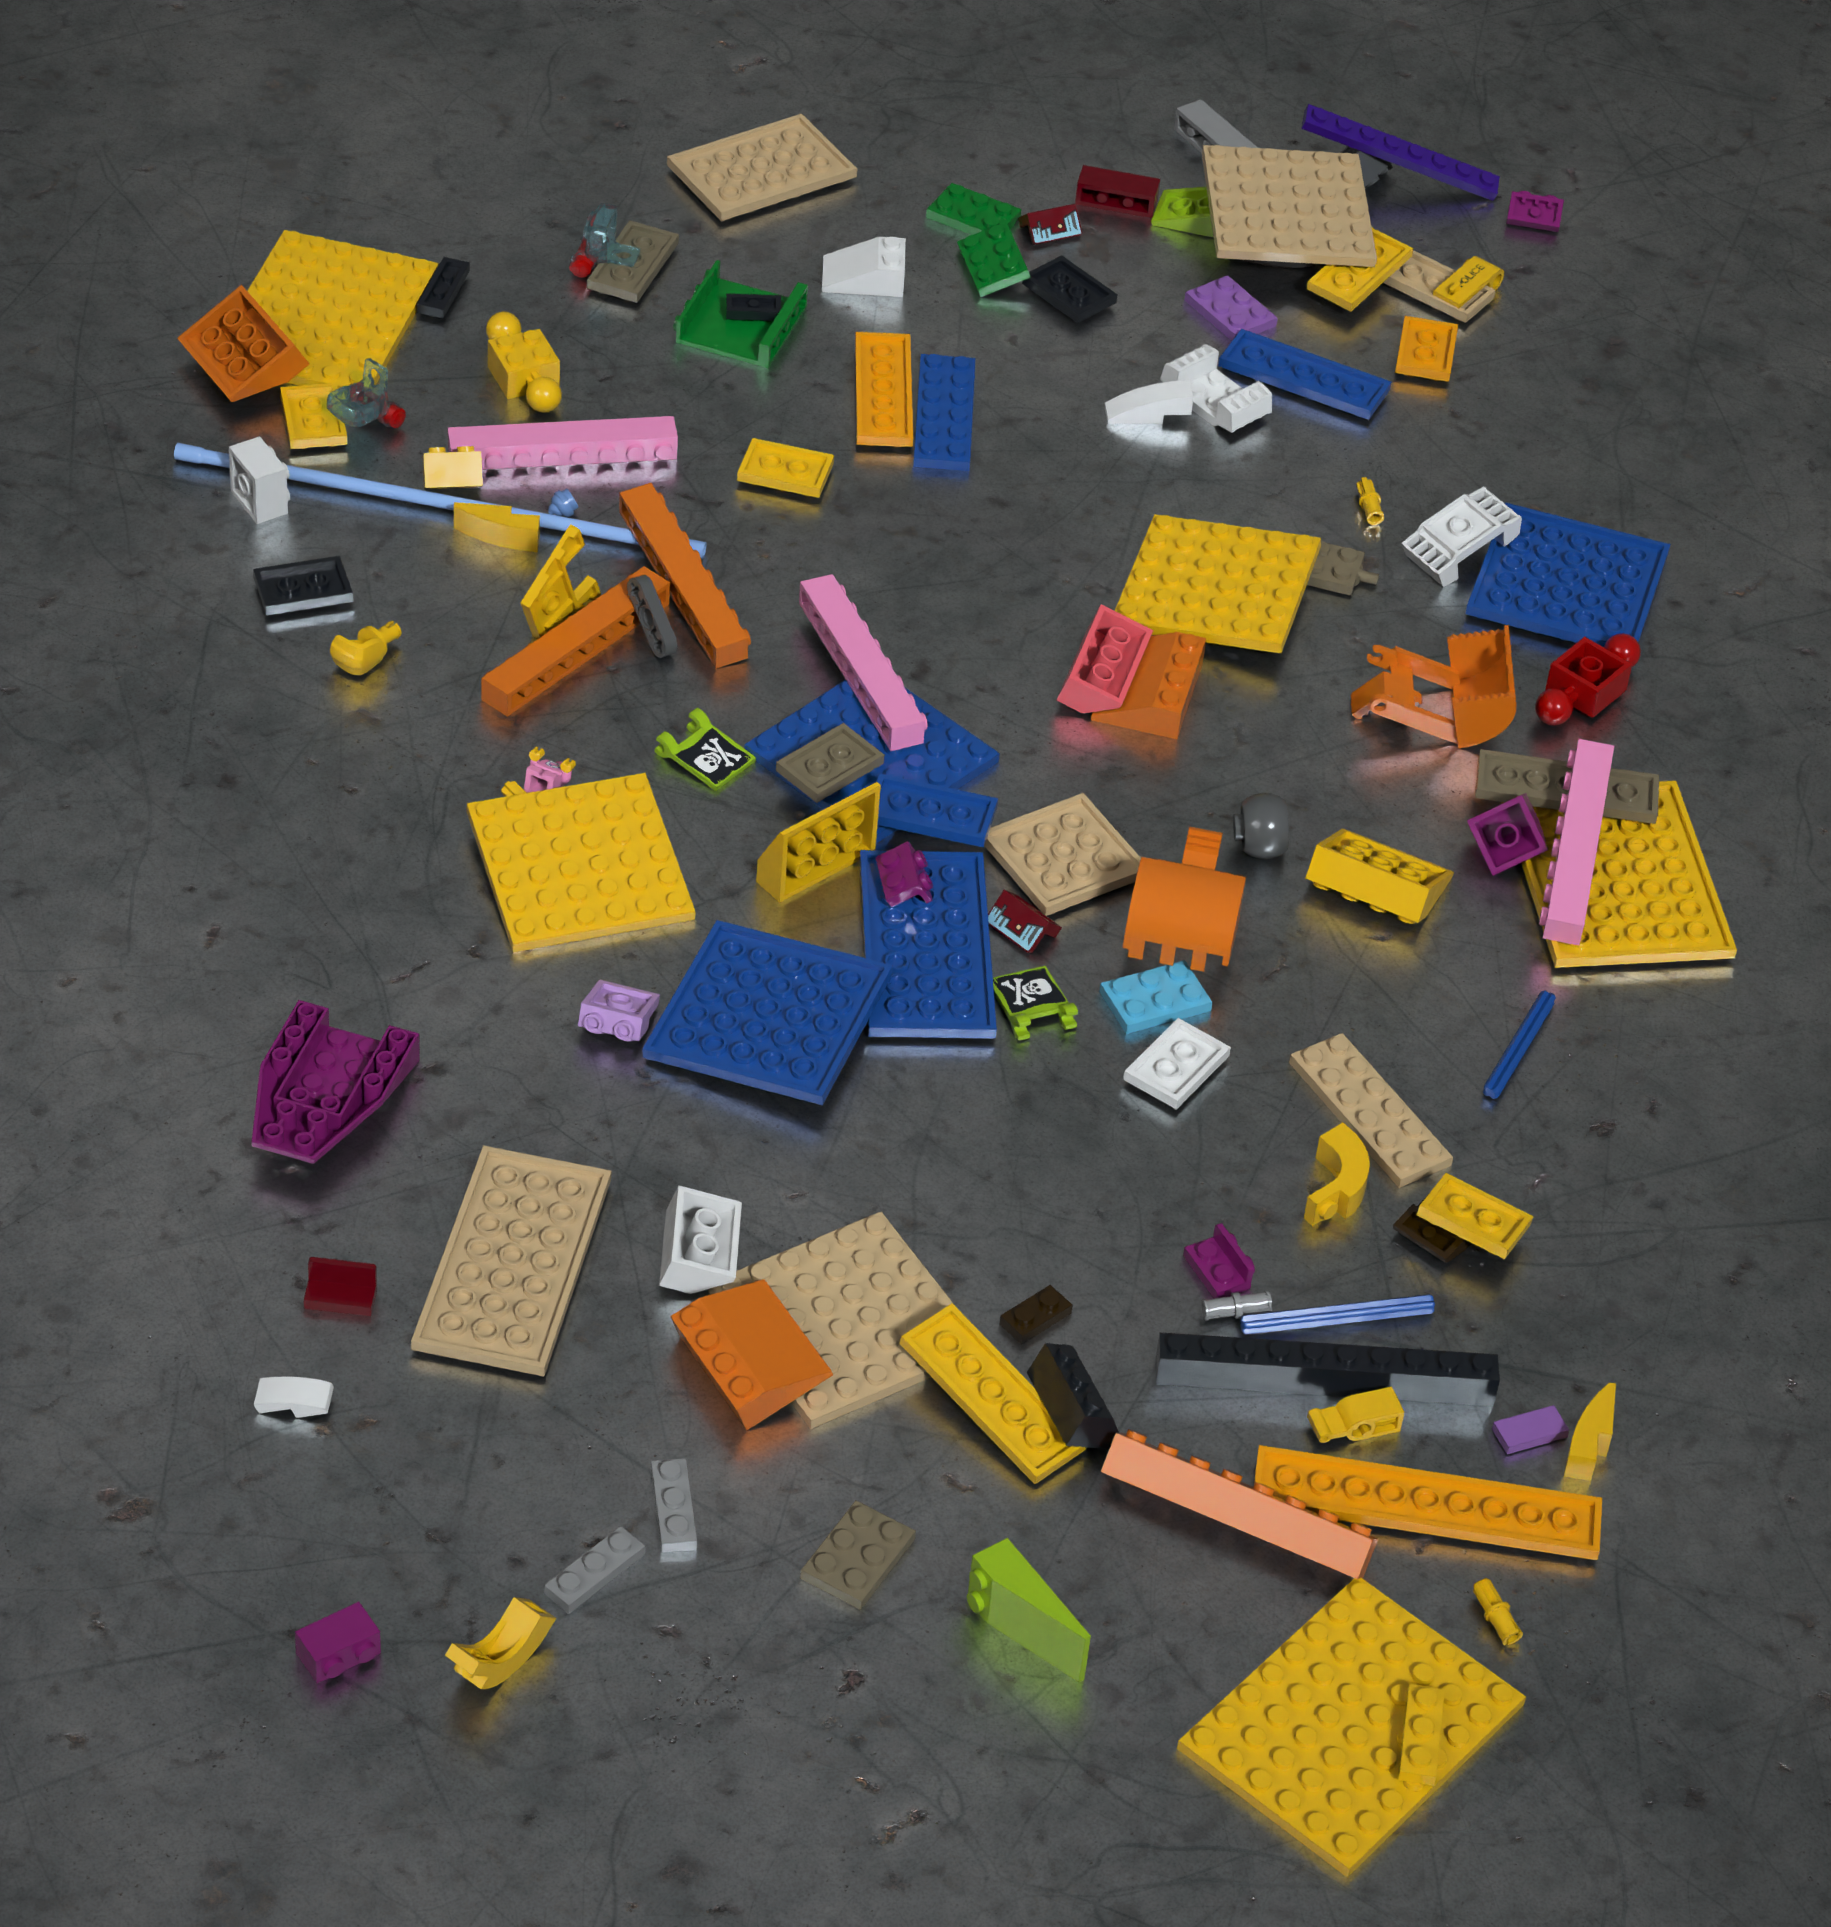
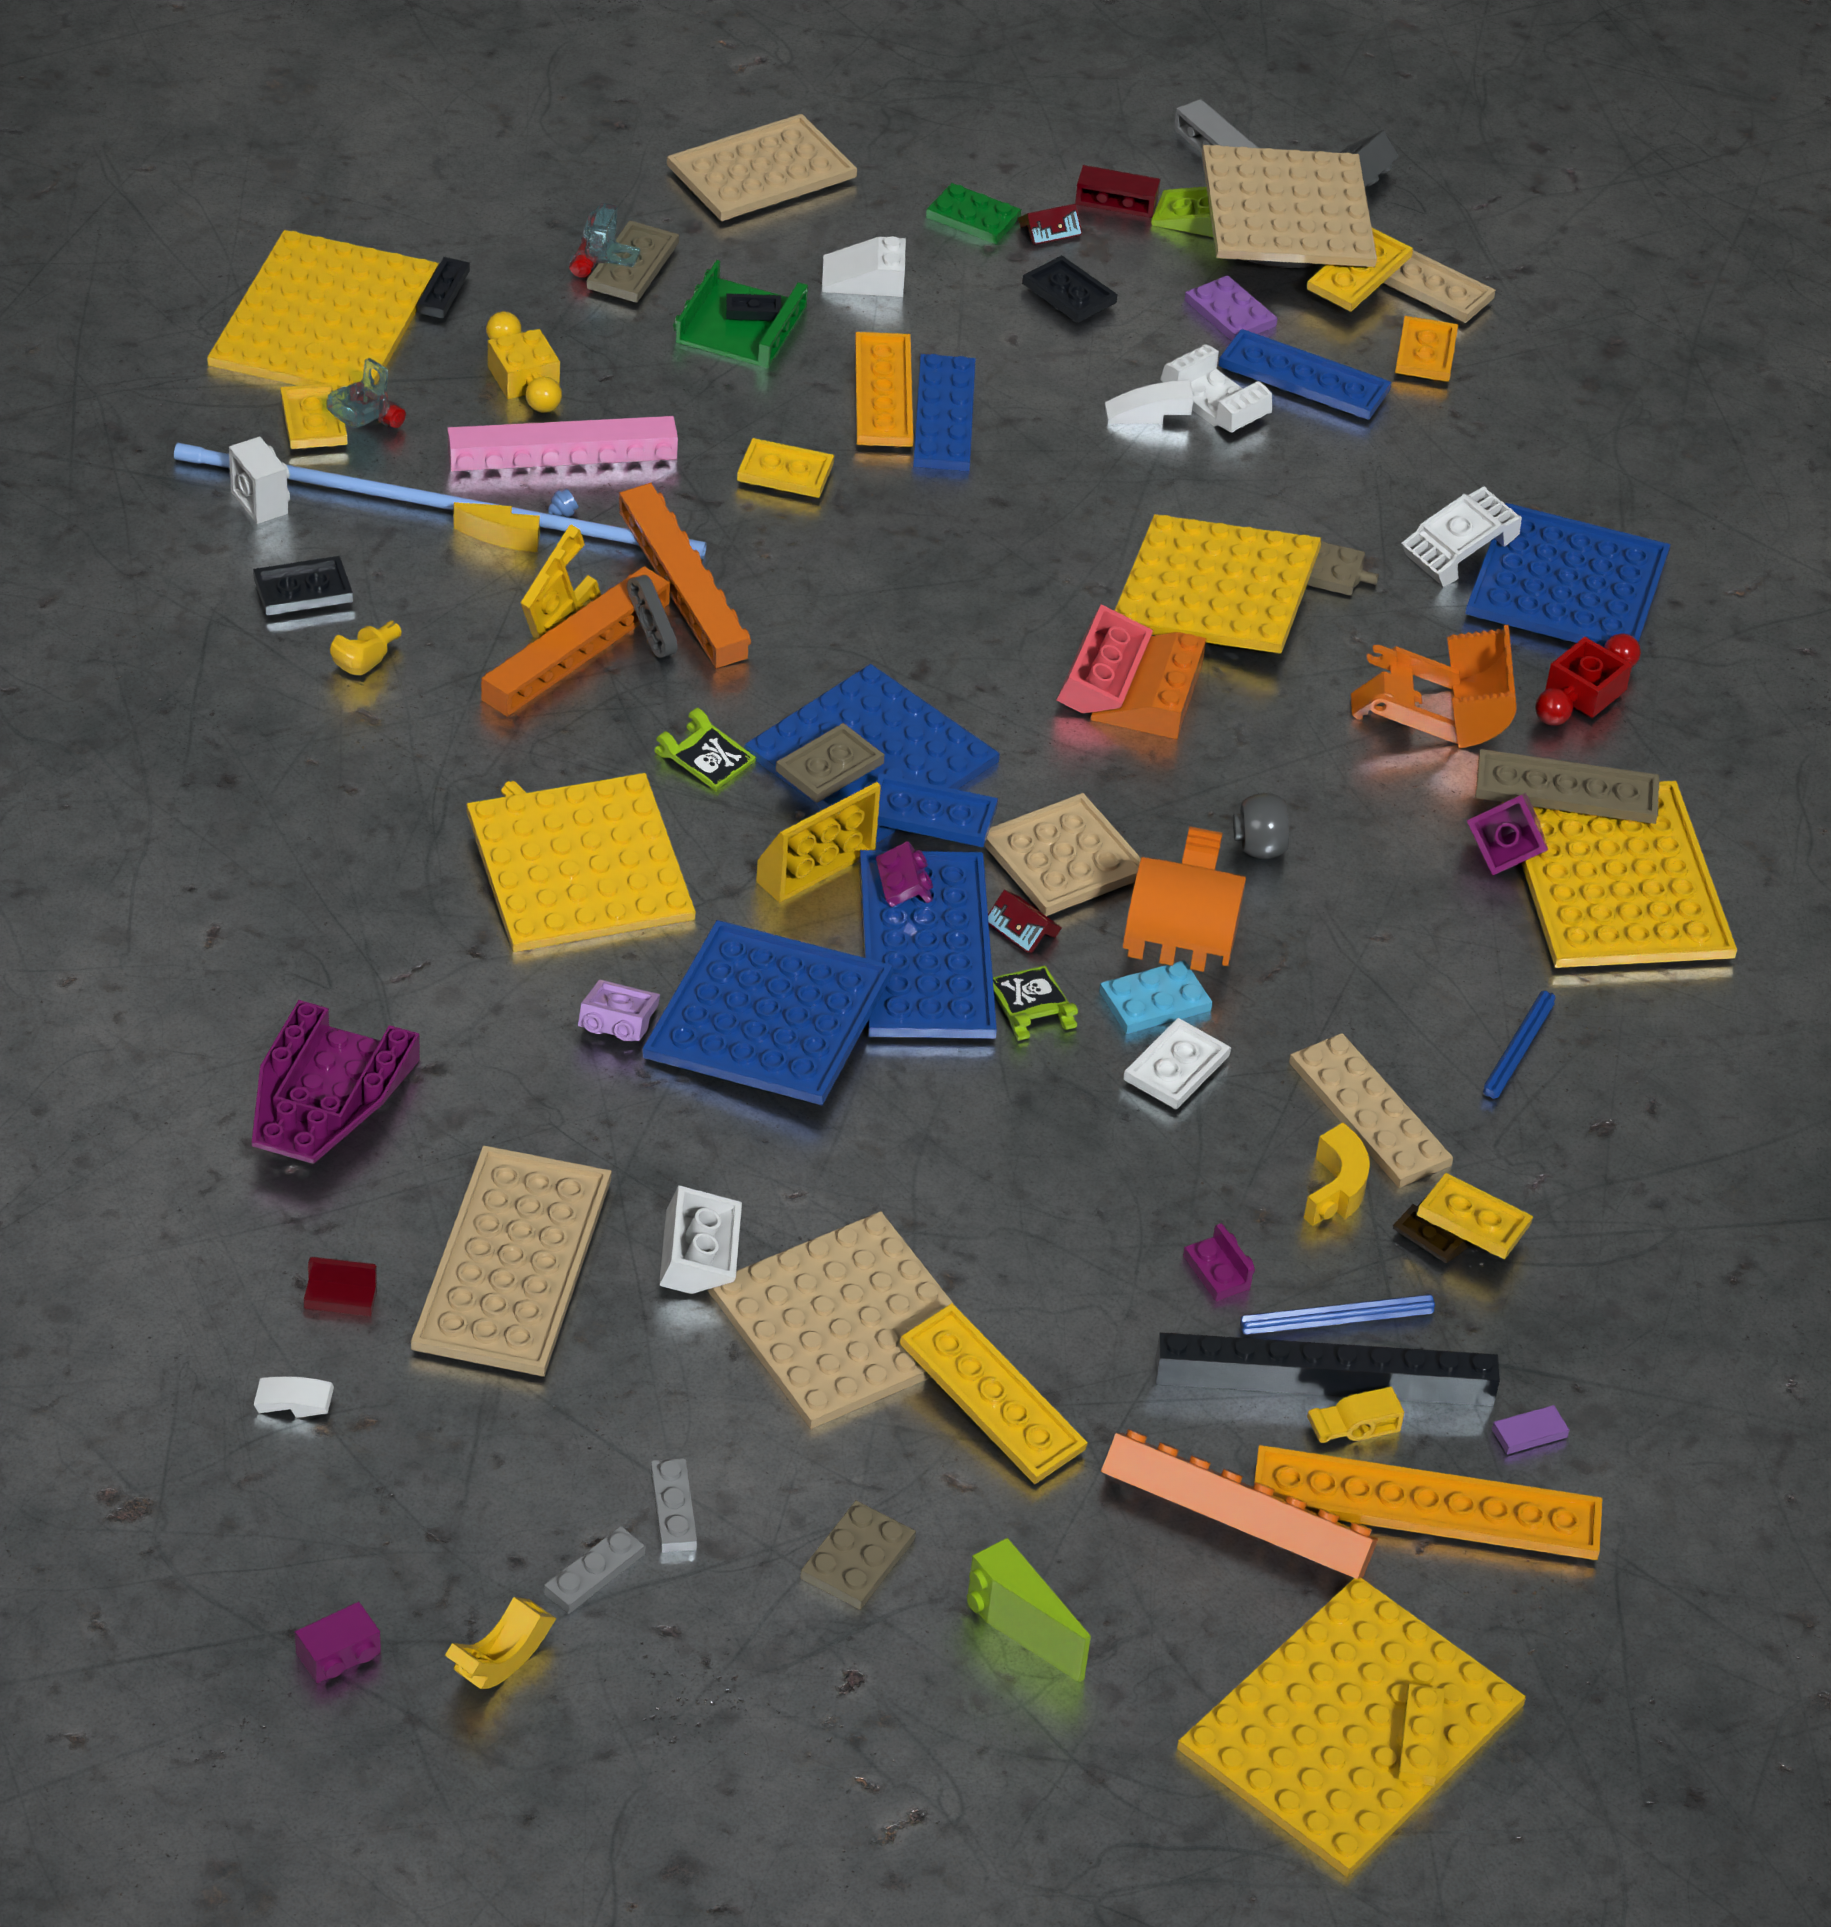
(242, 347): orange slope -> none
(452, 469): yellow brick -> none
(546, 773): bright pink piece -> none
(750, 1350): orange slope -> none
(862, 662): bright pink brick -> none
(993, 259): green plate -> none
(1035, 1314): dark brown plate -> none
(1071, 1398): black slope -> none
(1236, 1305): light grey pin -> none
(1370, 501): yellow axle -> none
(1377, 875): yellow slope -> none
(1400, 152): dark purple plate -> none
(1469, 280): yellow door -> none
(1497, 1612): yellow axle -> none
(1535, 211): magenta bracket -> none
(1577, 843): bright pink brick -> none
(1592, 1435): yellow slope -> none

